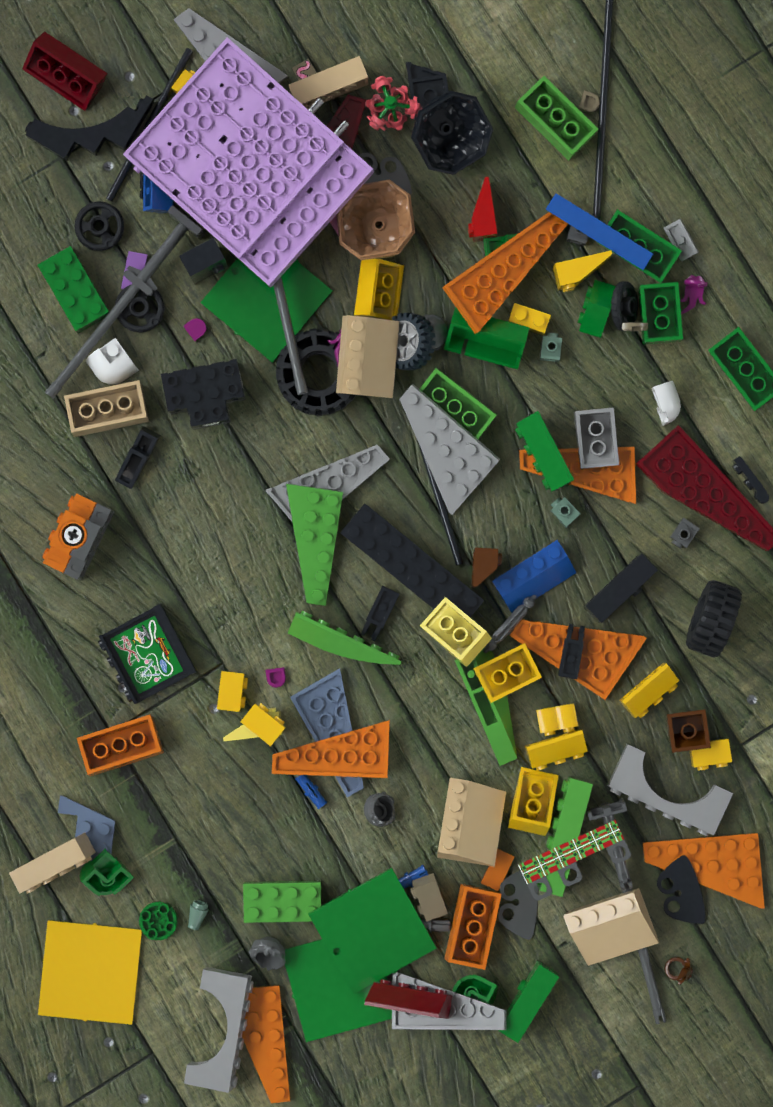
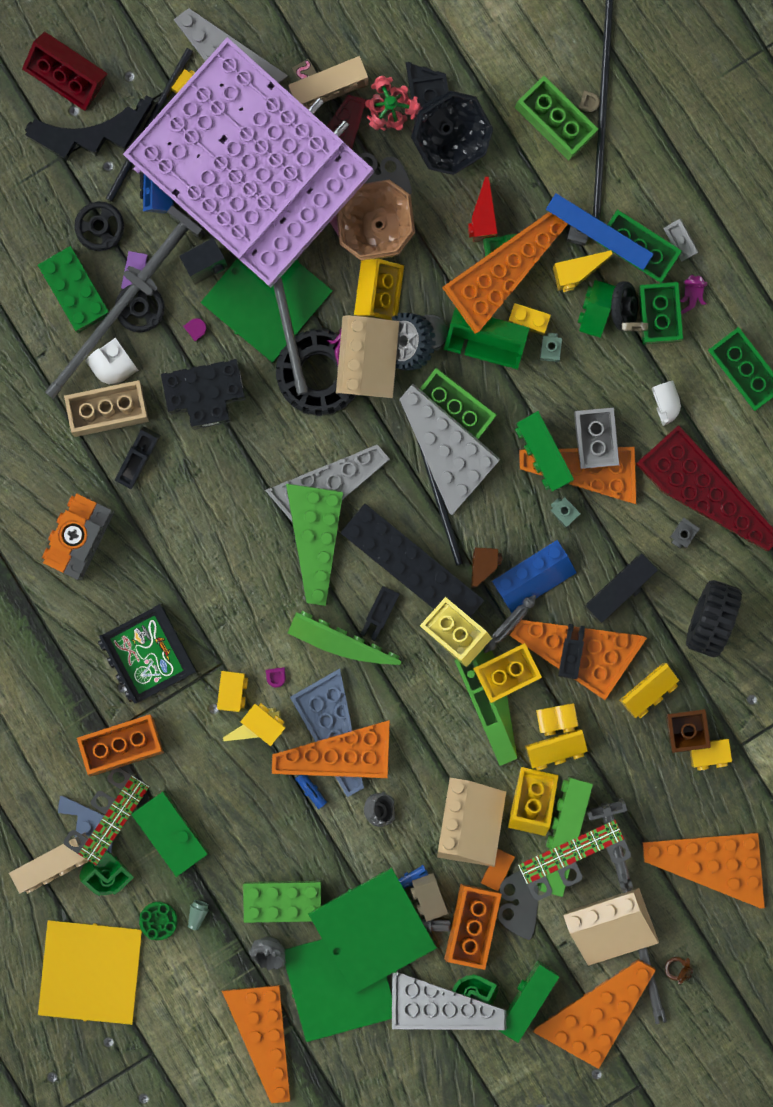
(115, 816): none -> piece
(170, 833): none -> green brick
(232, 992): light grey arch -> none
(409, 1000): dark red slope -> none
(596, 1019): none -> orange wing
(686, 881): black piece -> none
(702, 813): light grey arch -> none
(751, 480): black hinge -> none

